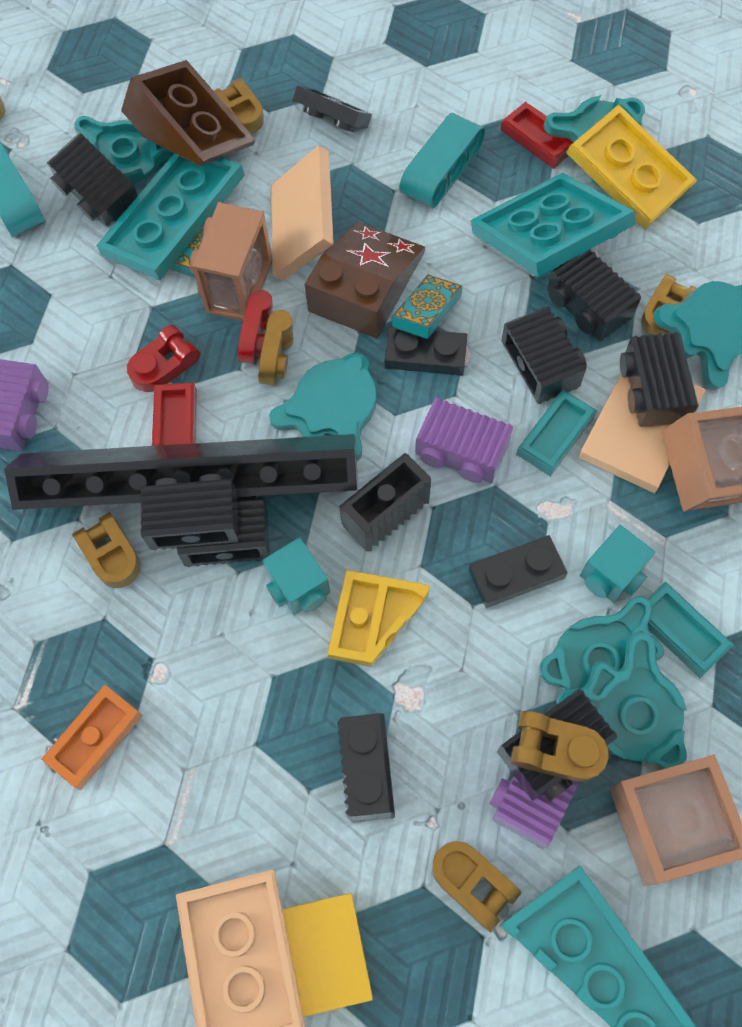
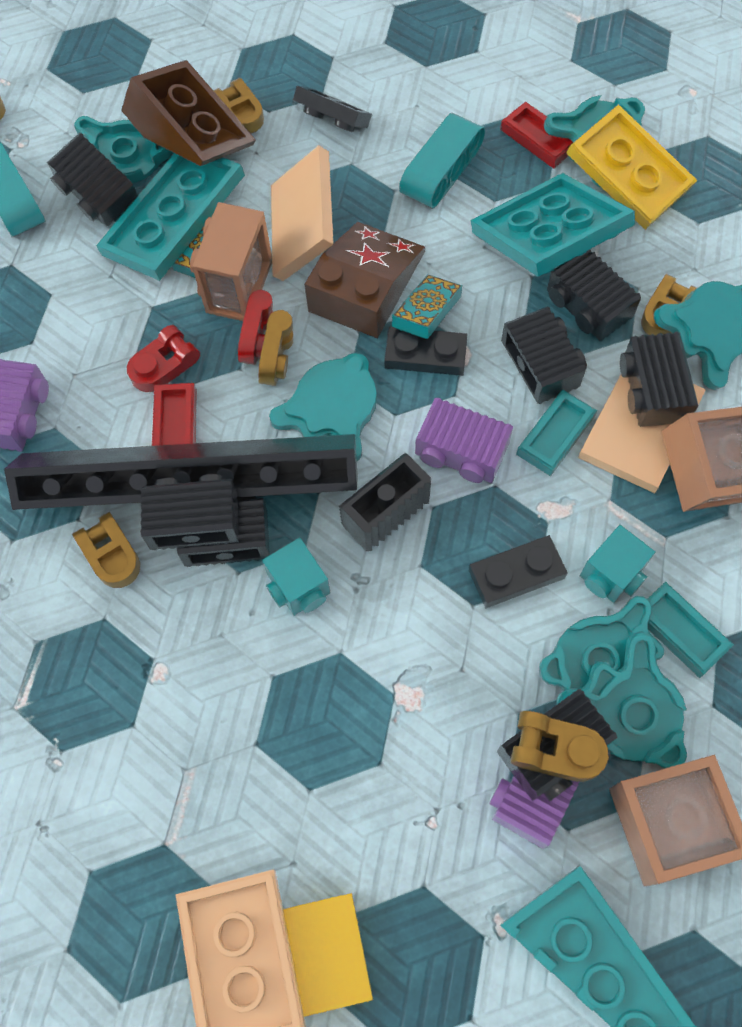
(91, 737): orange plate -> none
(366, 768): black brick -> none
(372, 616): yellow wing -> none
(459, 869): pearl gold plate -> none

